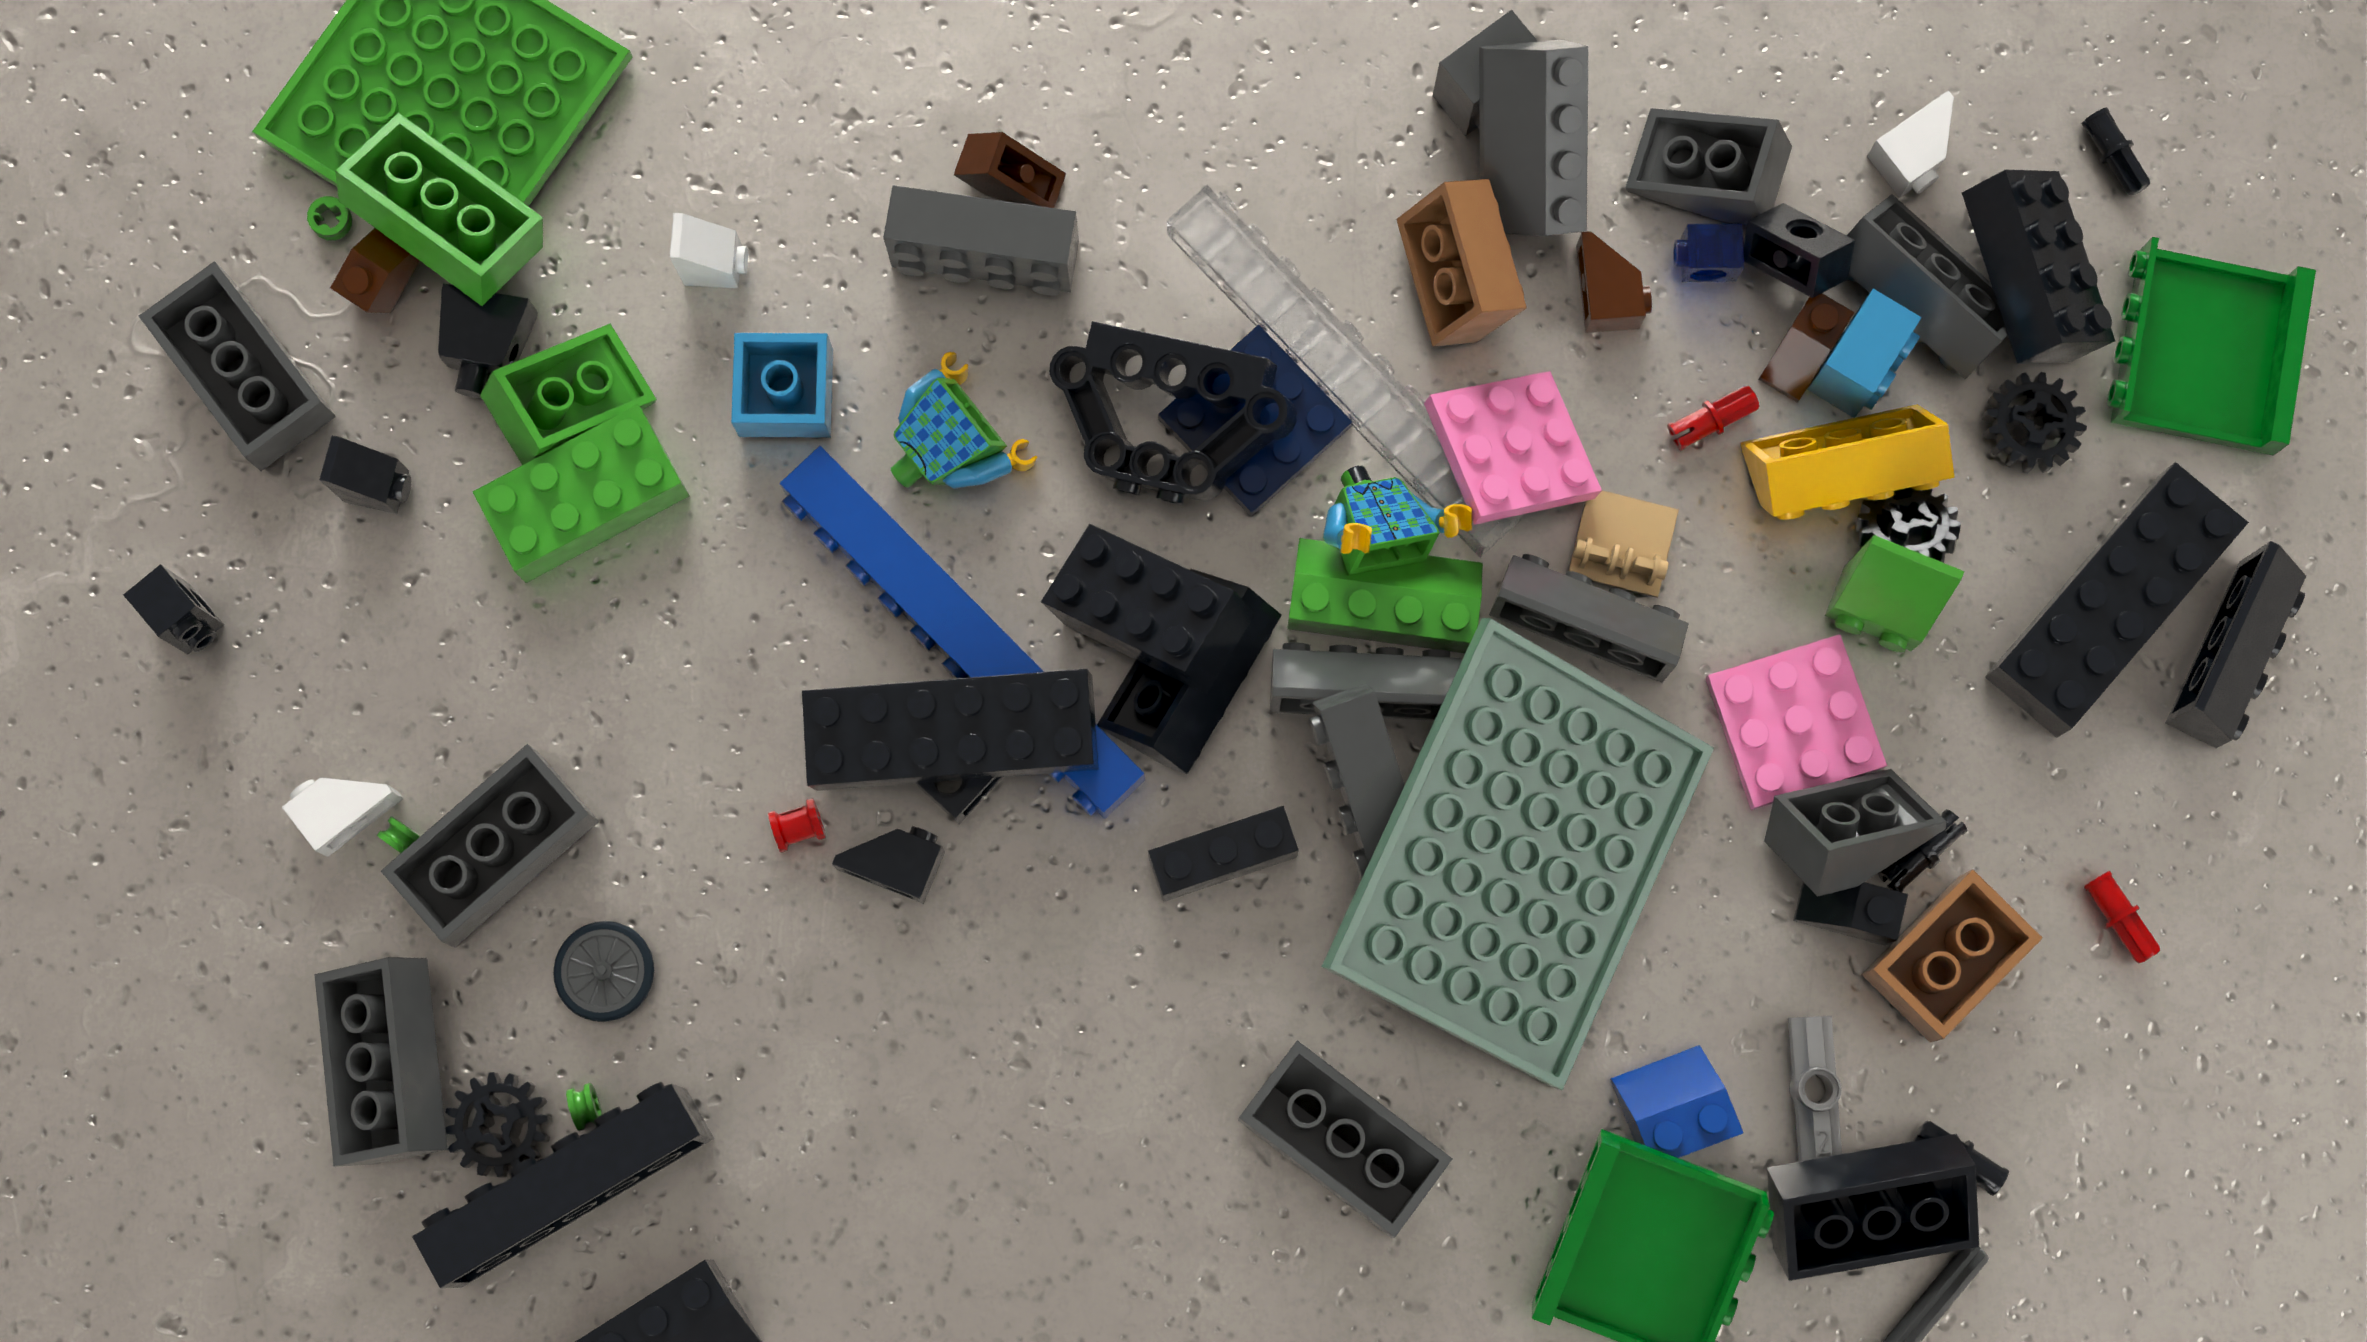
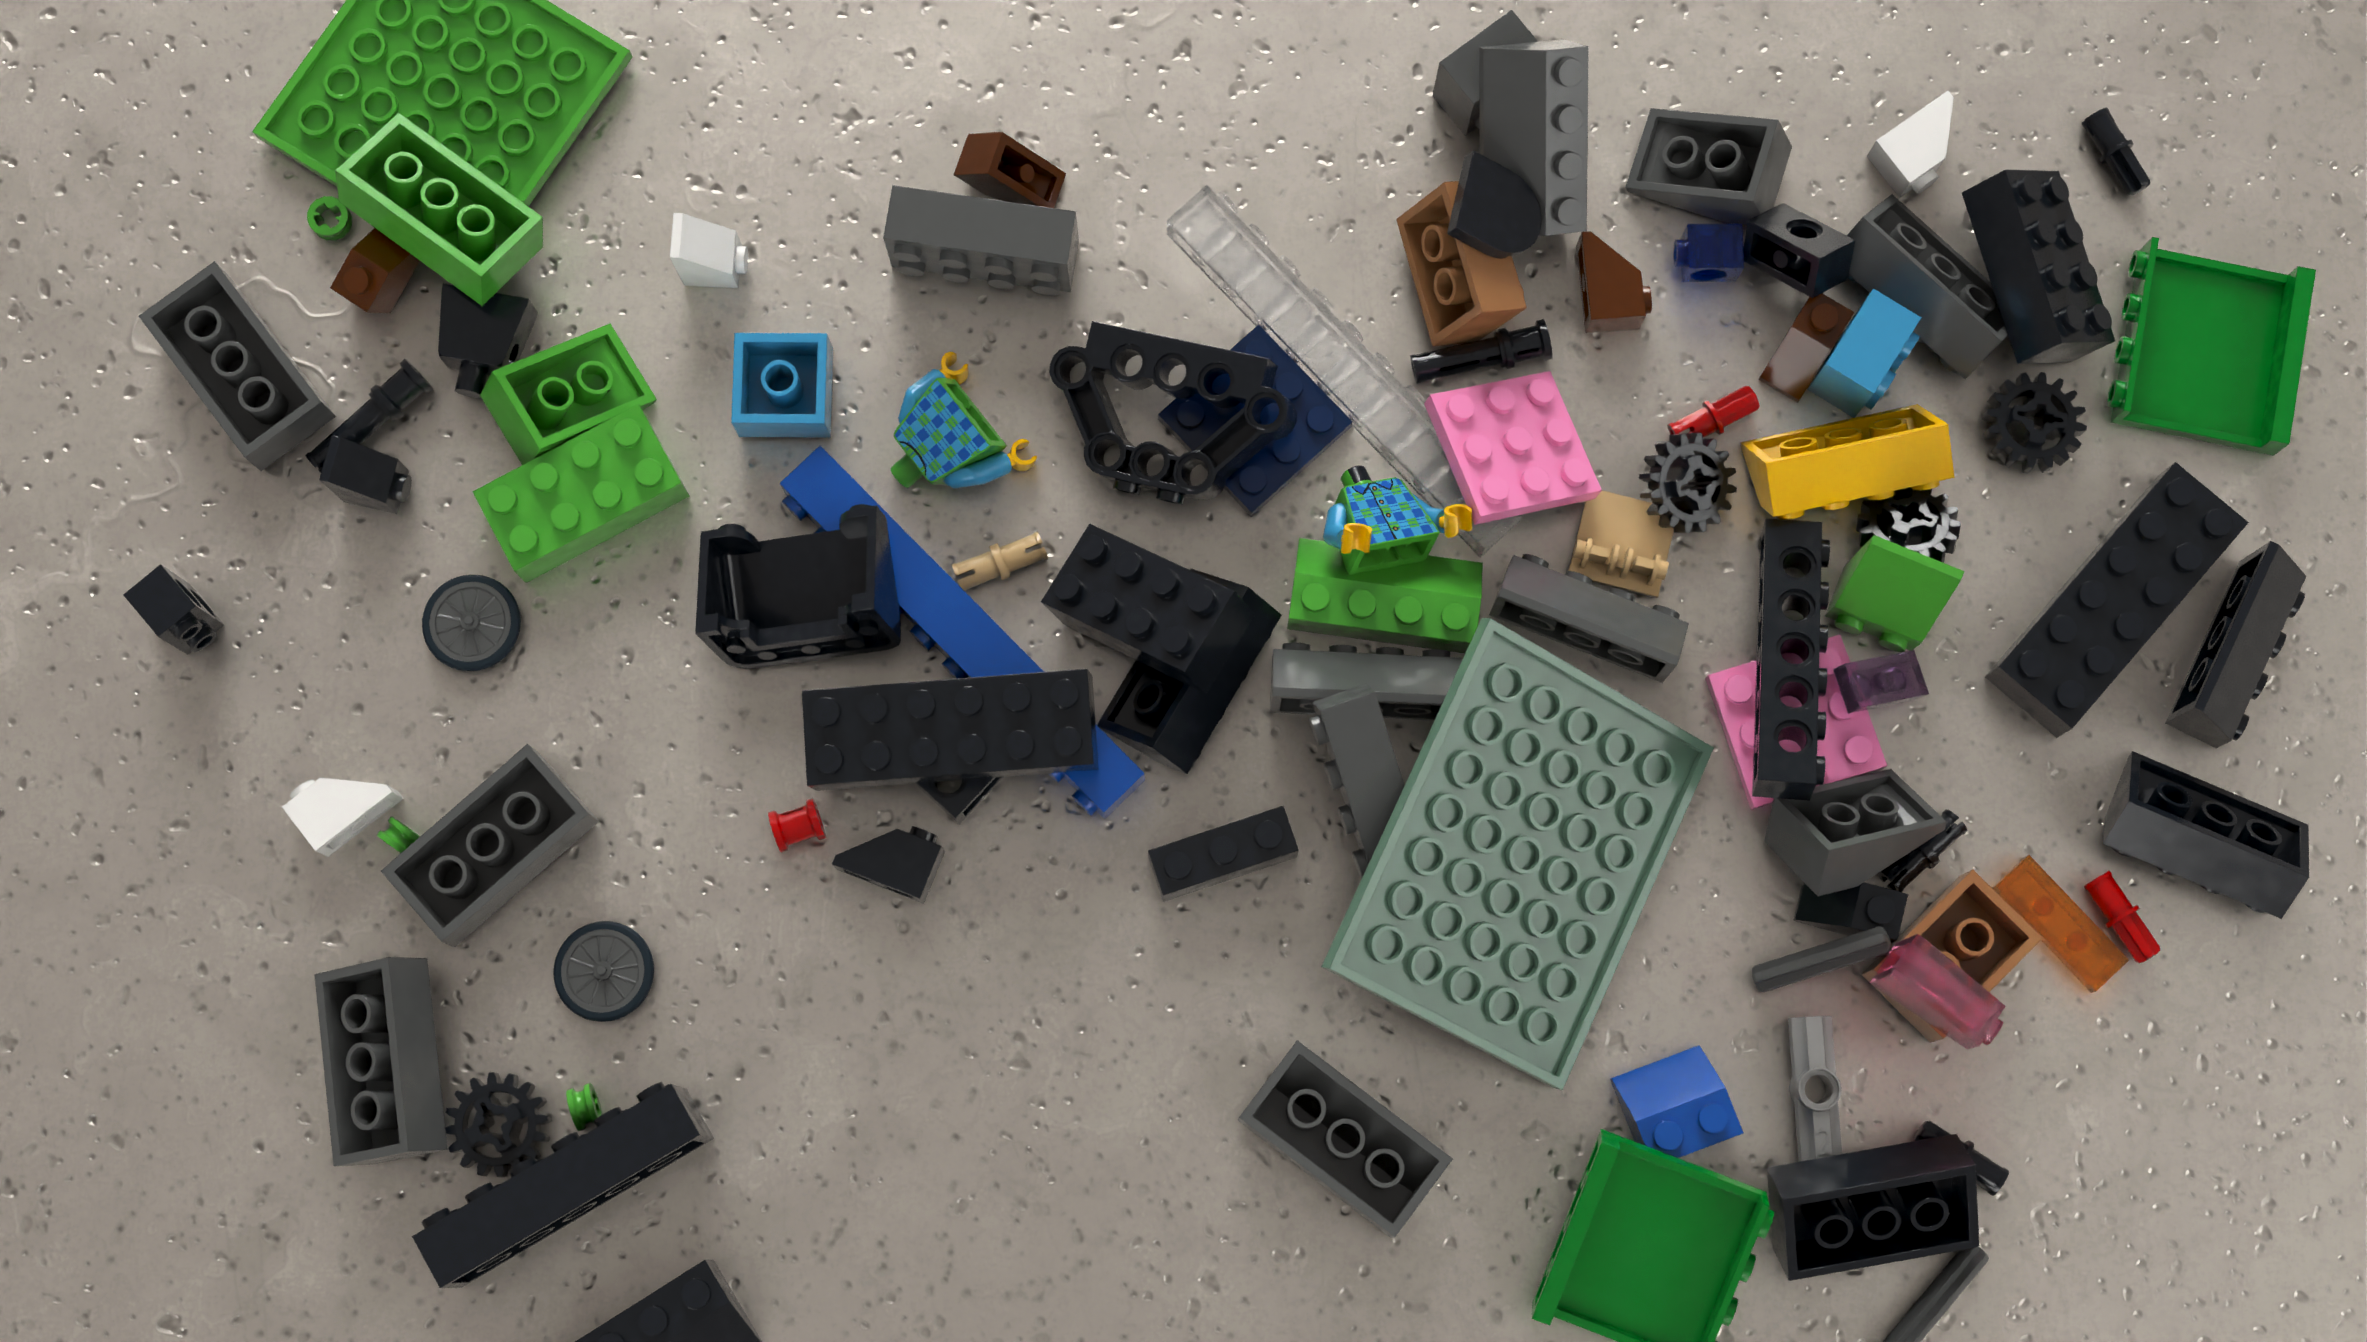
(385, 403): none -> black pin
(471, 622): none -> dark grey wheel
(798, 593): none -> black windscreen
(1000, 561): none -> tan pin
(1494, 209): none -> black tile
(1503, 349): none -> black pin
(1676, 464): none -> black gear
(1774, 769): none -> black brick
(1821, 959): none -> dark grey axle
(1881, 681): none -> clear purple plate
(1939, 992): none -> clear pink slope
(2061, 924): none -> clear orange tile
(2208, 836): none -> black slope

